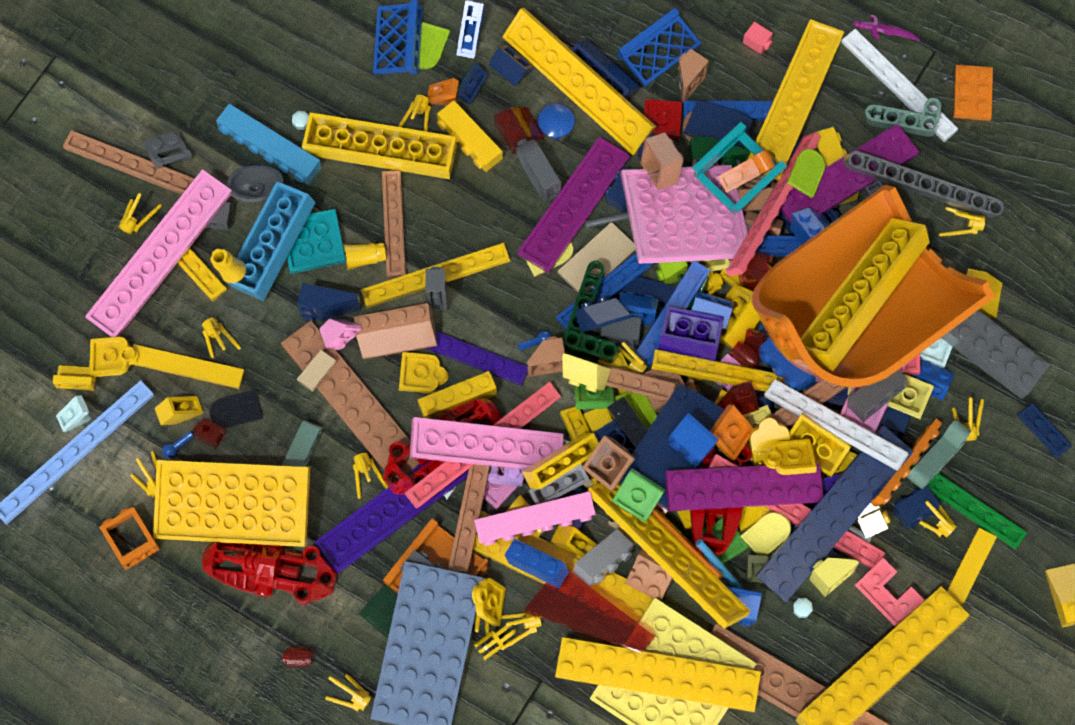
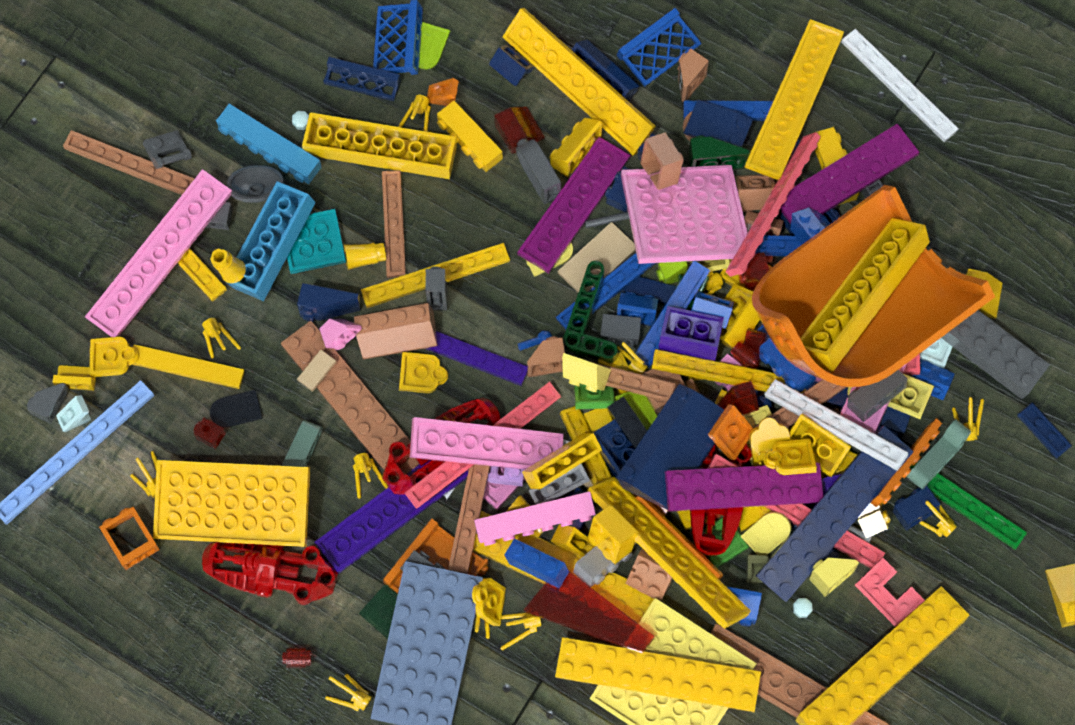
(47, 402): none -> dark grey slope
(128, 223): yellow plant -> none
(170, 450): blue bar -> none
(178, 409): yellow slope -> none
(363, 73): none -> dark blue fence
(463, 392): yellow brick -> none
(471, 28): slope -> none
(471, 83): dark blue plate -> none
(499, 642): yellow arm -> none
(556, 120): blue dish -> none
(576, 146): none -> yellow slope
(600, 314): dark blue slope -> none
(609, 462): nougat slope -> none
(612, 534): none -> yellow brick
(638, 495): bright green tile -> none
(665, 116): red plate -> none
(692, 440): blue slope -> none
(718, 151): teal piece -> none
(718, 564): dark azure bar -> none
(746, 171): orange plate -> none
(758, 38): coral brick -> none
(807, 172): lime window -> none
(888, 30): magenta piece -> none
(903, 115): sand green beam -> none
(914, 184): dark grey beam -> none
(971, 565): yellow tile -> none
(973, 92): orange plate -> none
(974, 221): yellow plant -> none

